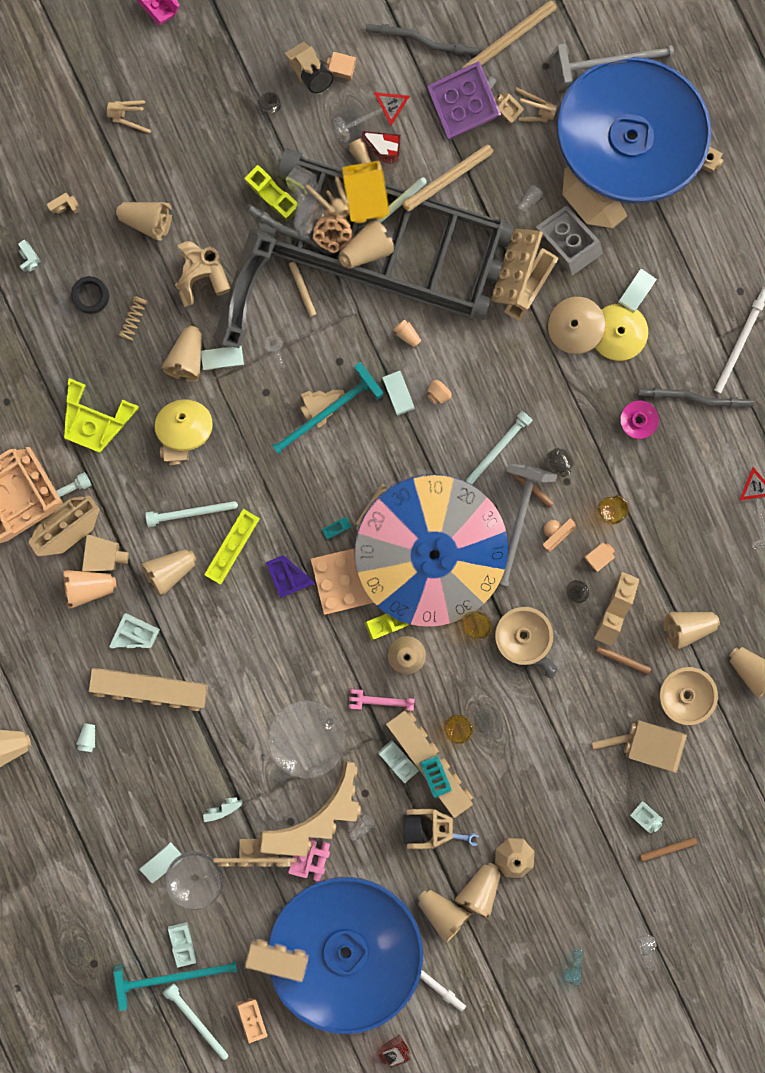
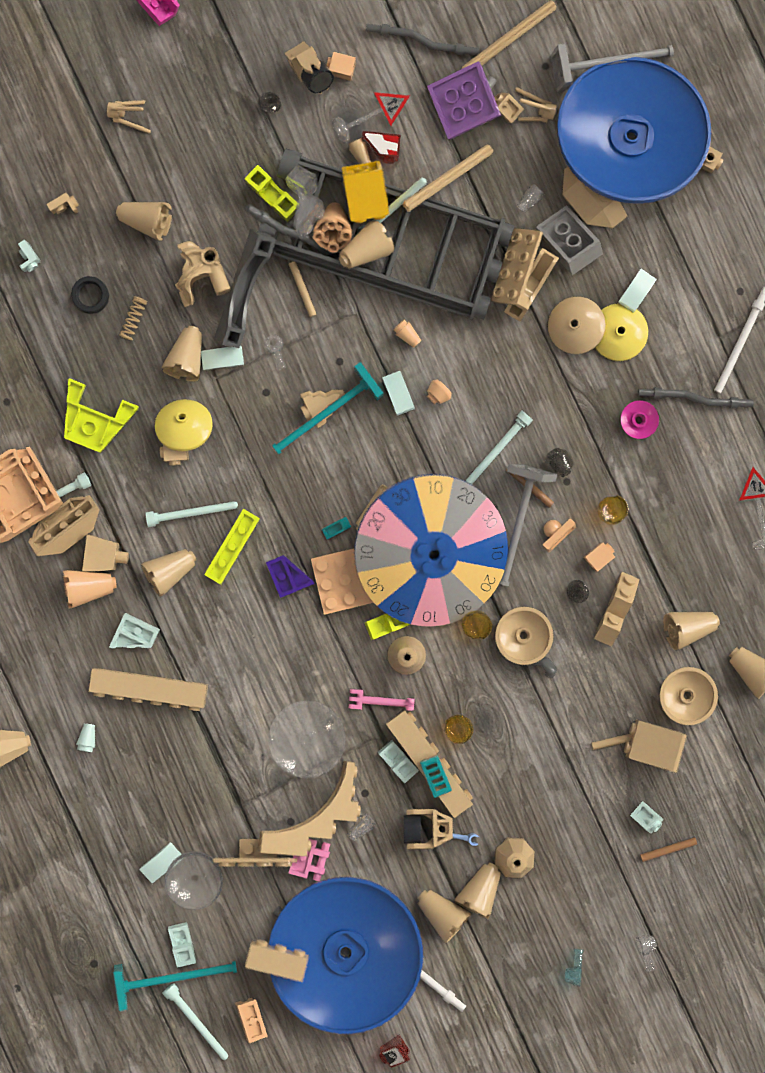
(227, 808): light aqua slope -> none
(338, 206): tan plant -> none
(622, 659): medium nougat bar -> none

